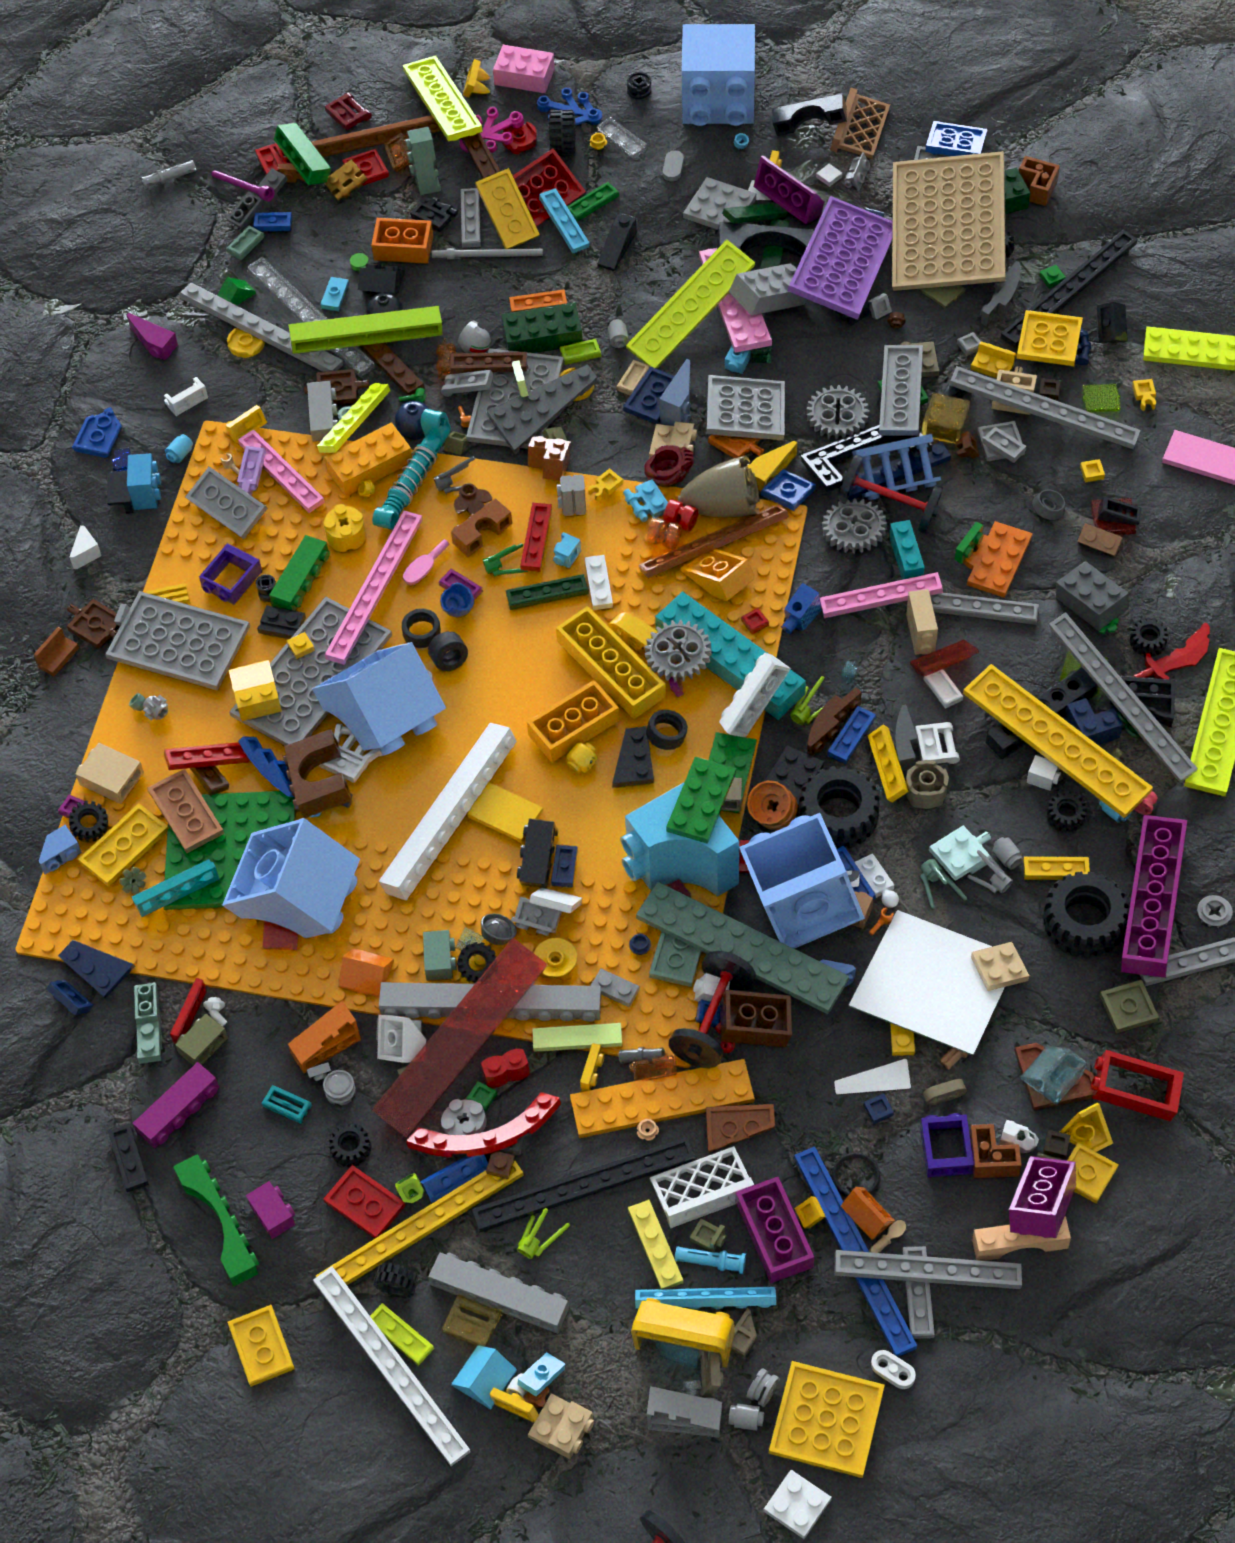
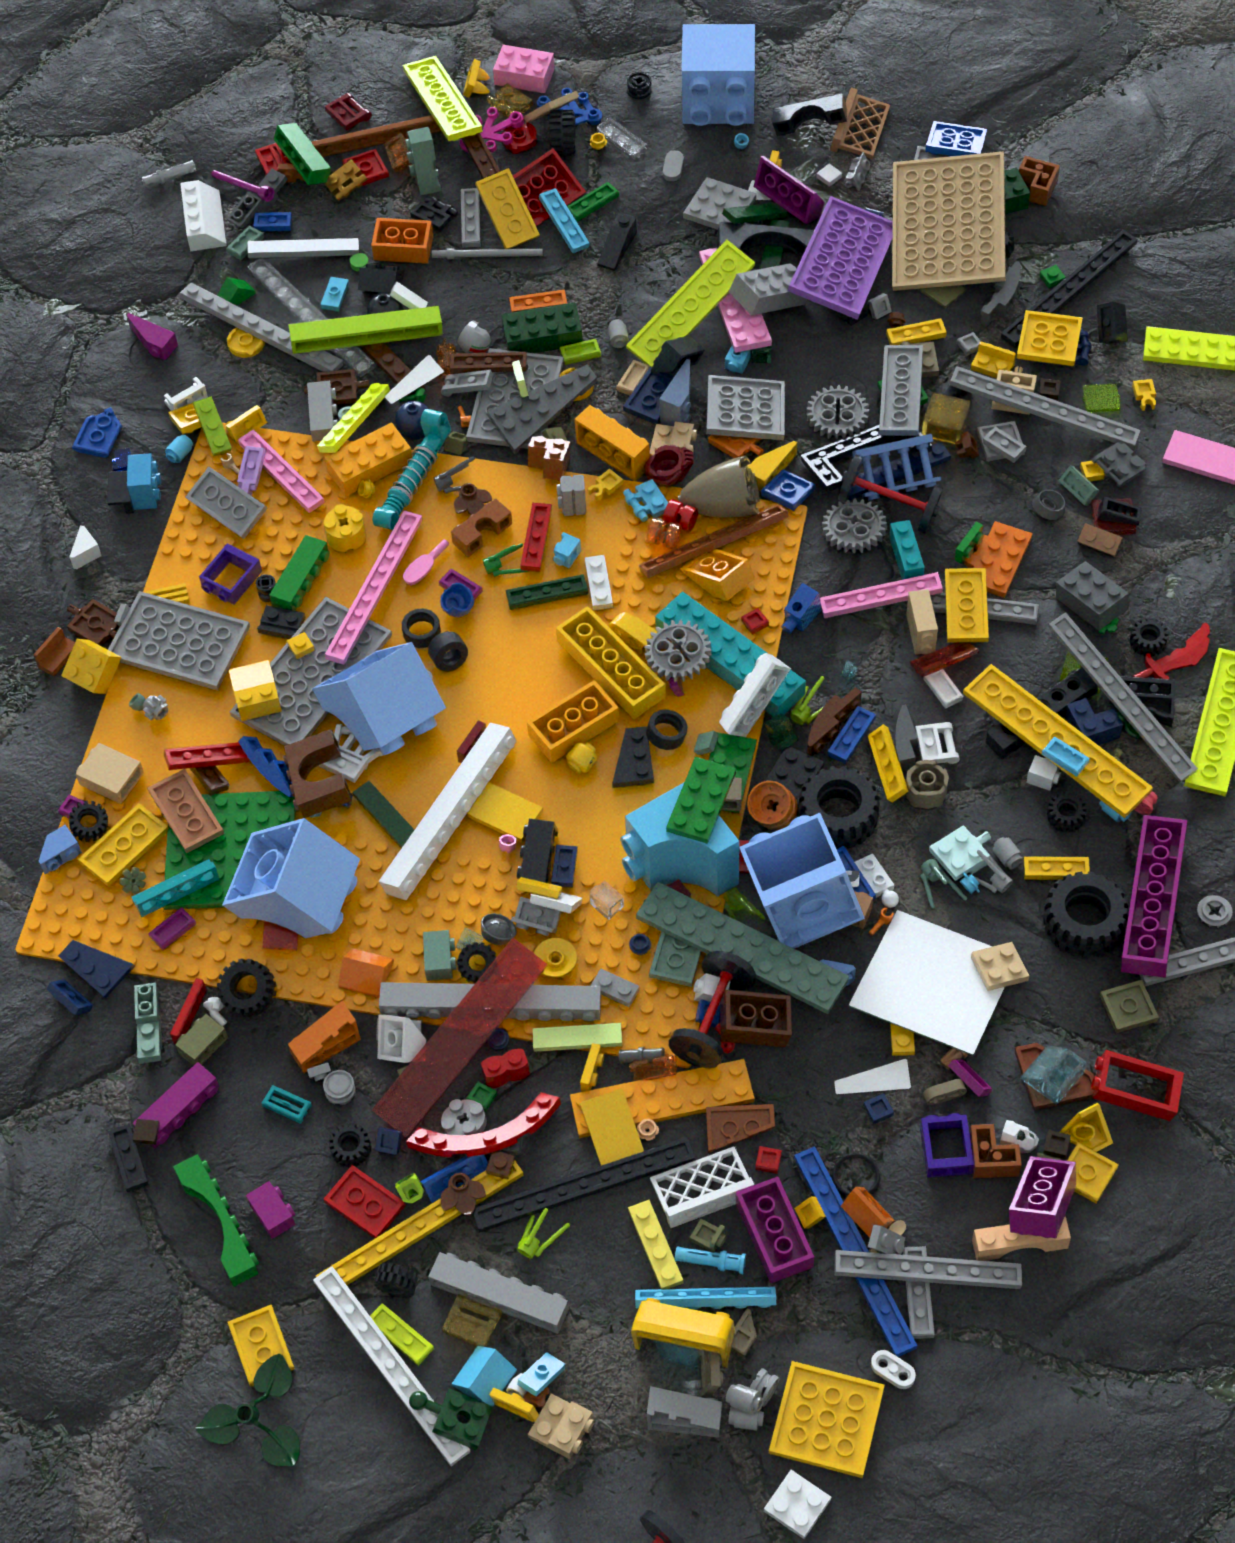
(91, 666): none -> yellow brick
(146, 1131): none -> dark brown tile
(172, 928): none -> magenta tile
(185, 418): none -> yellow plate
(203, 216): none -> white slope
(212, 426): none -> lime plate
(221, 1421): none -> dark green plant
(229, 984): none -> black tyre
(303, 248): none -> tile
(383, 813): none -> dark green tile
(388, 1140): none -> dark blue plate
(407, 297): none -> white tile
(421, 374): none -> white sticker
(447, 1424): none -> dark green plate
(462, 1197): none -> reddish brown plate
(470, 740): none -> dark red plate
(498, 1039): none -> dark blue plate
(507, 847): none -> bright pink hinge
(512, 99): none -> clear yellow plate
(538, 887): none -> yellow tile
(552, 105): none -> tan tile
(606, 900): none -> clear brick
(611, 1126): none -> yellow tile
(612, 442): none -> light orange brick
(676, 352): none -> black slope
(706, 742): none -> sand green tile
(737, 901): none -> clear neon green plant
(744, 1398): none -> light grey brick
(768, 1159): none -> red tile
(780, 731): none -> clear green brick
(886, 1241): none -> light grey plate
(917, 332): none -> yellow plate
(966, 605): none -> yellow plate
(970, 883): none -> medium azure plate
(970, 1077): none -> magenta tile
(1065, 756): none -> medium azure plate
(1078, 485): none -> sand green plate
(1120, 462): none -> dark grey plate

